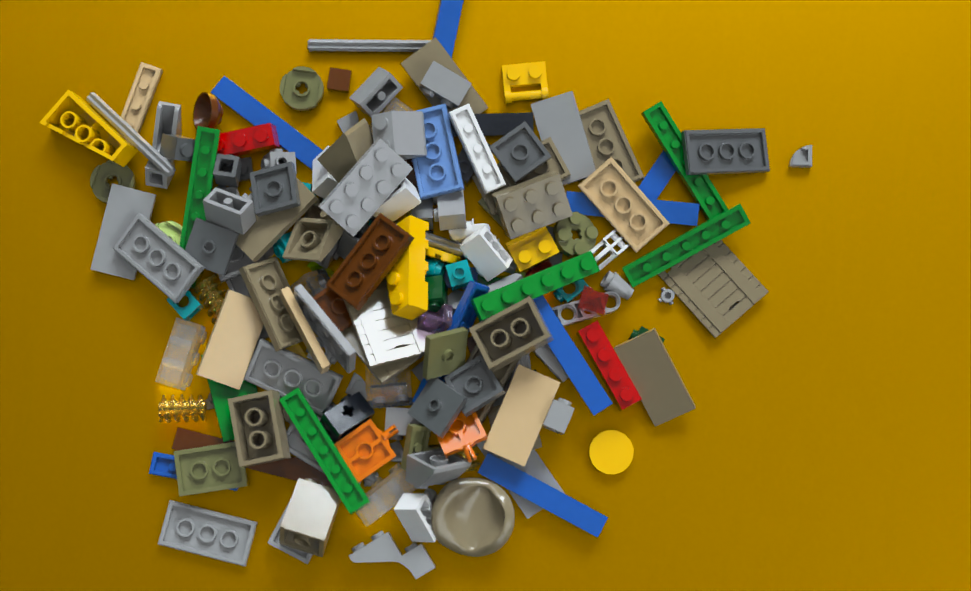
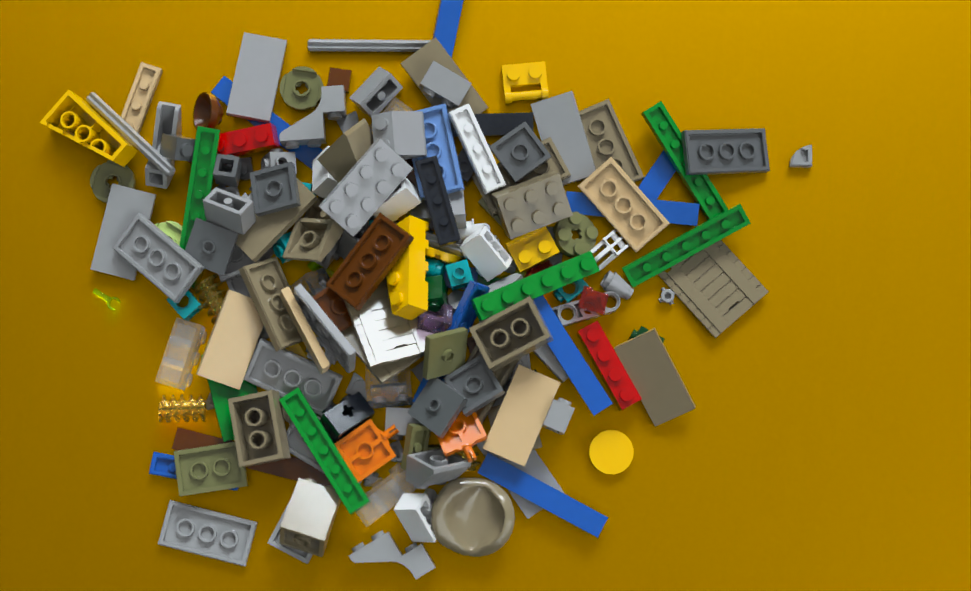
(106, 298): none -> clear neon green hand
(256, 77): none -> light grey tile
(311, 128): none -> light grey arch
(437, 201): none -> black tile

